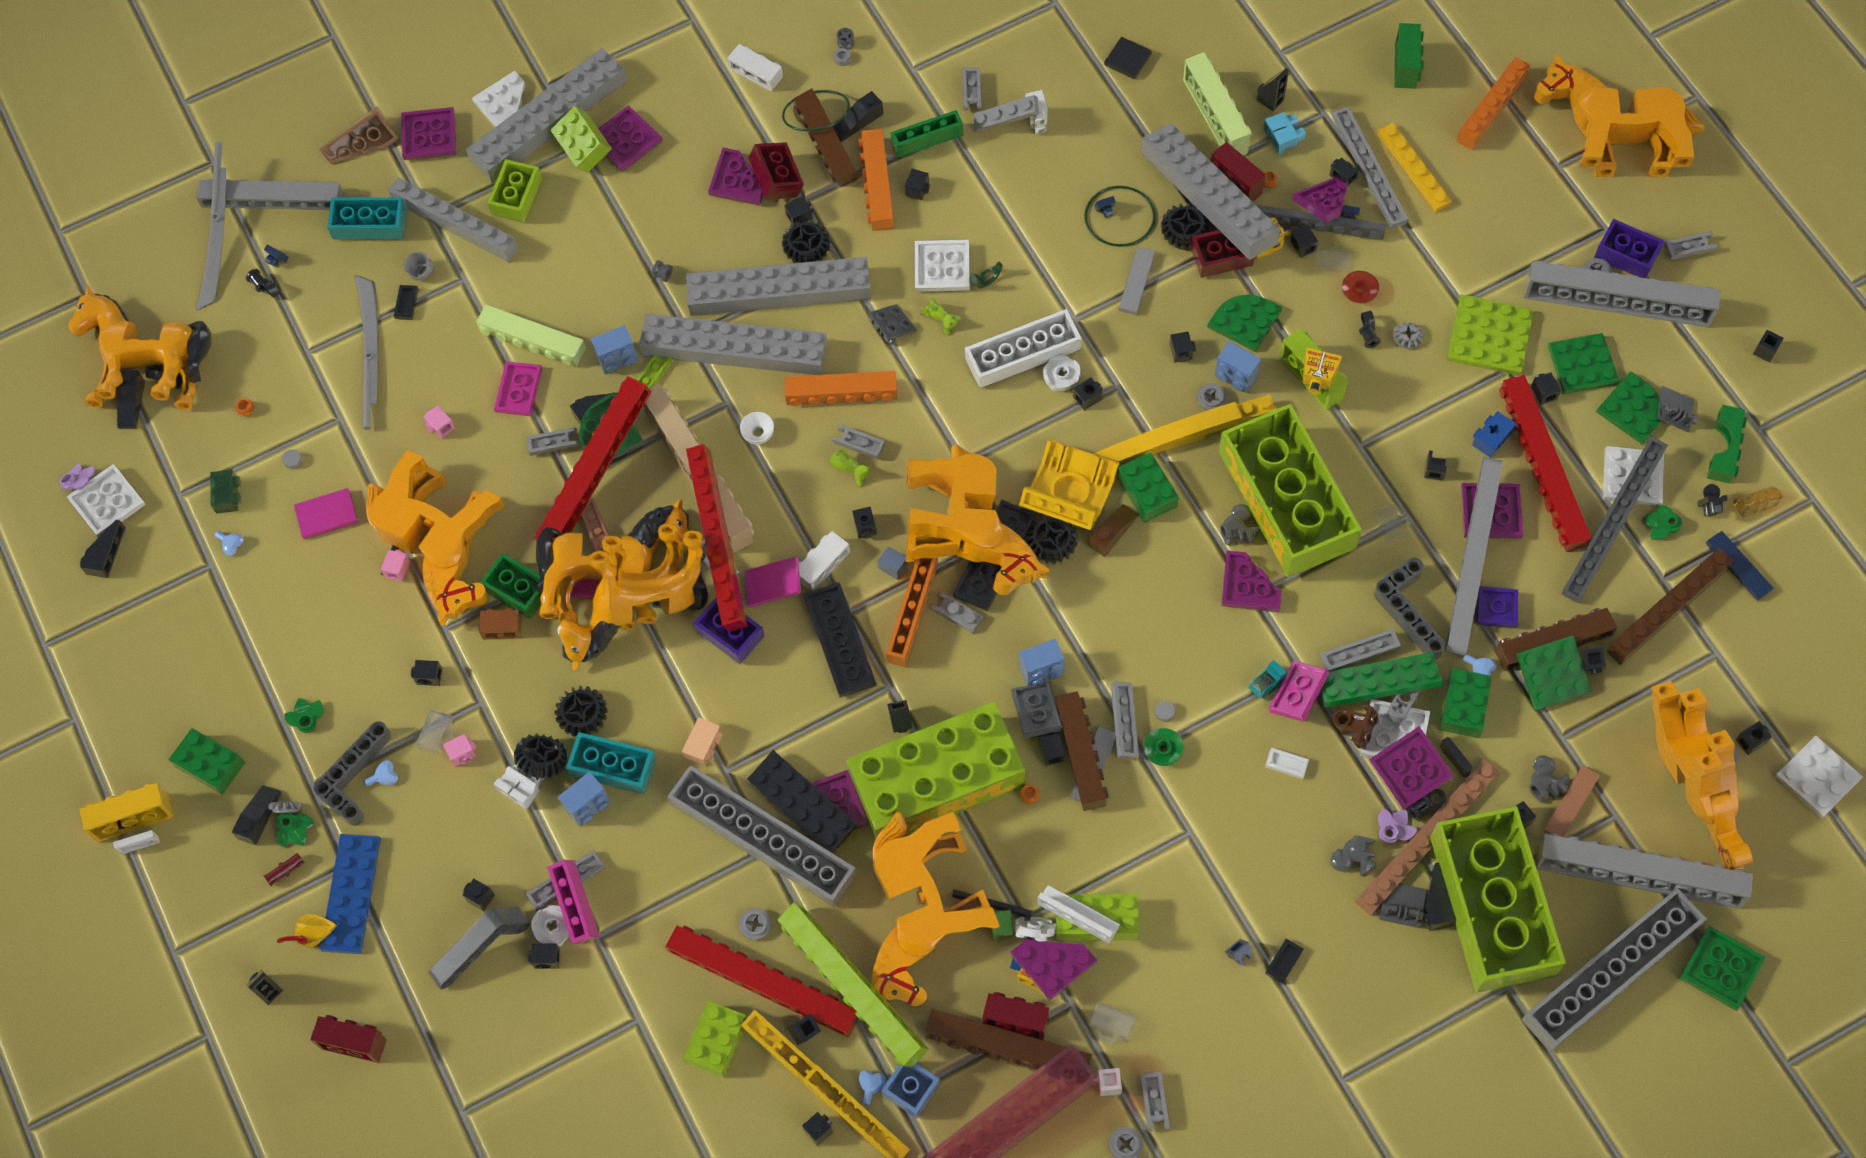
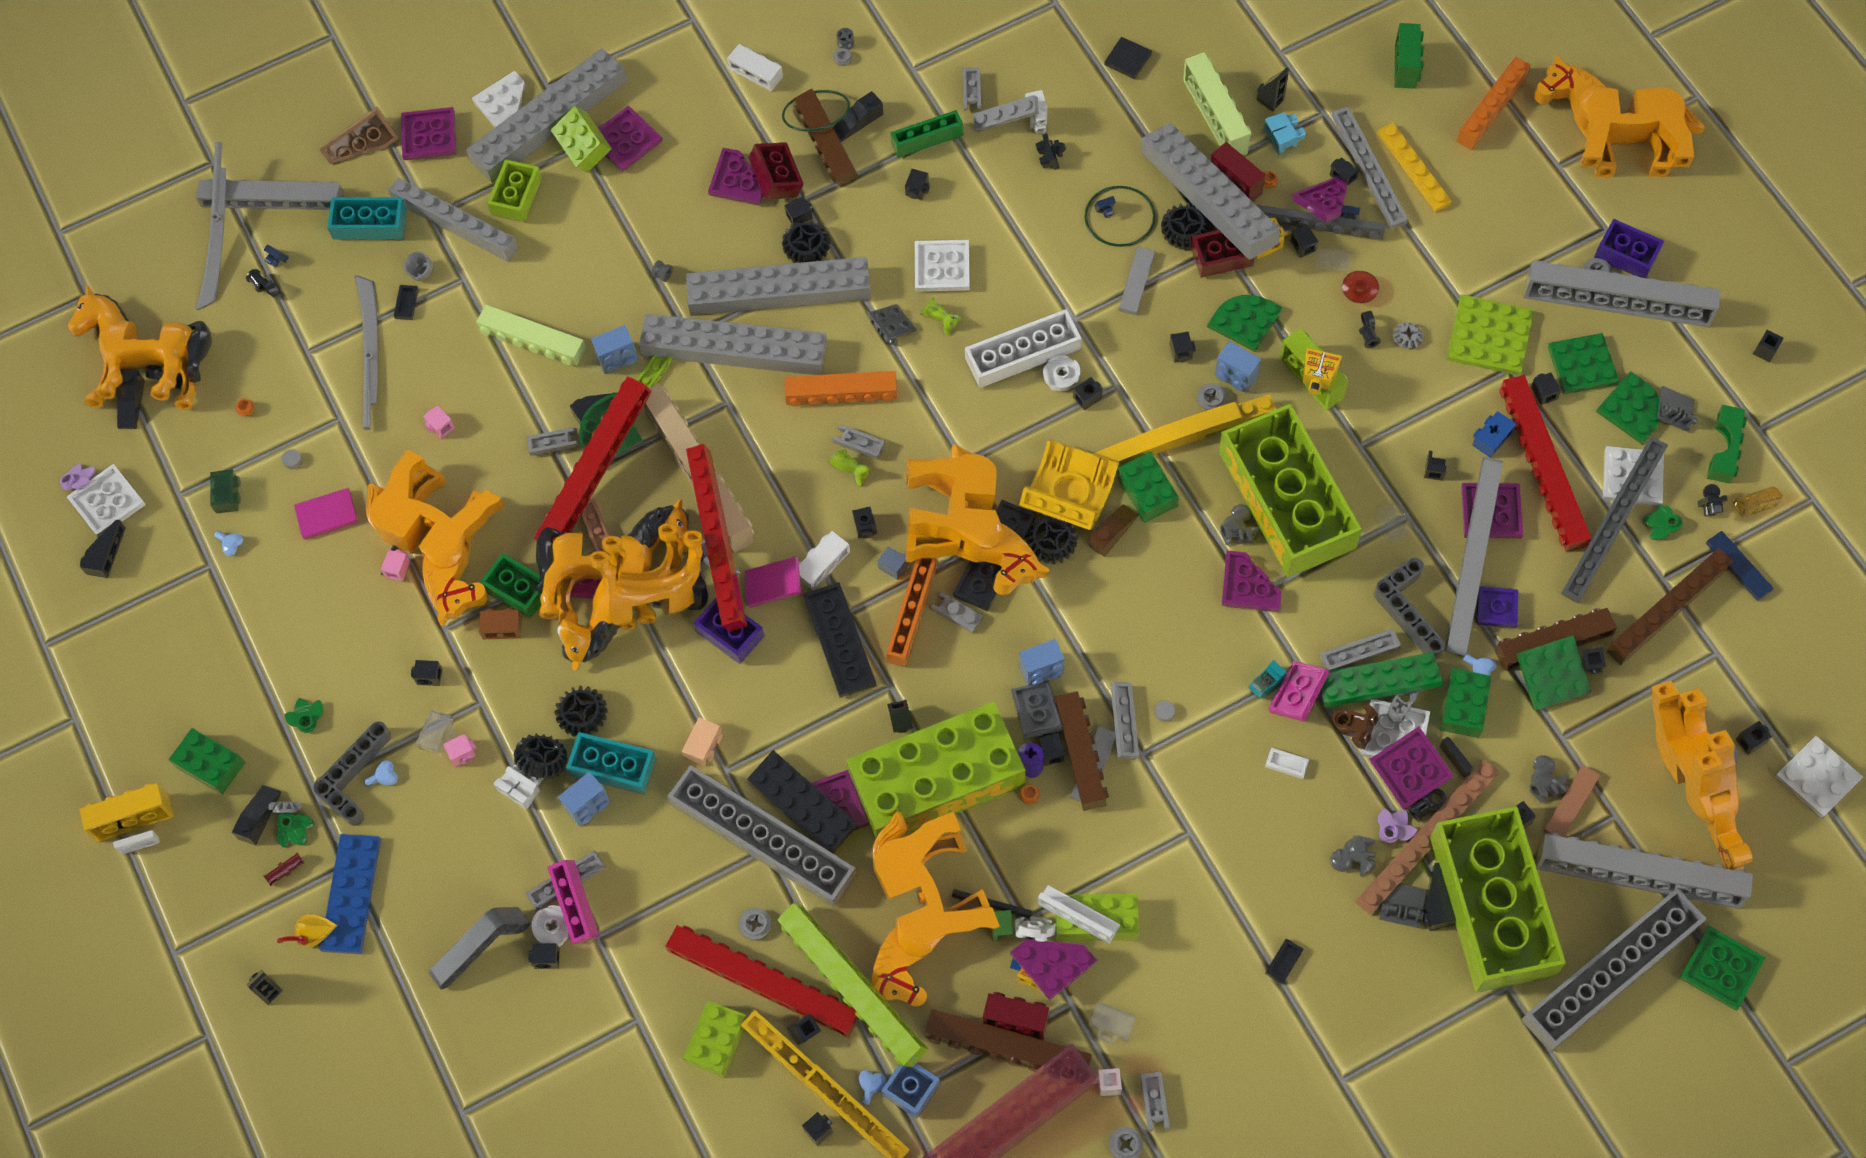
(348, 1038): dark red brick -> none
(478, 894): black brick -> none
(518, 388): dark pink tile -> none
(754, 421): white piece -> none
(877, 179): orange brick -> none
(996, 269): dark green helmet -> none
(1032, 759): none -> dark purple piece
(1052, 149): none -> black hips
(1163, 738): green dish -> none
(1238, 950): tile -> none
(1689, 246): light grey hinge -> none

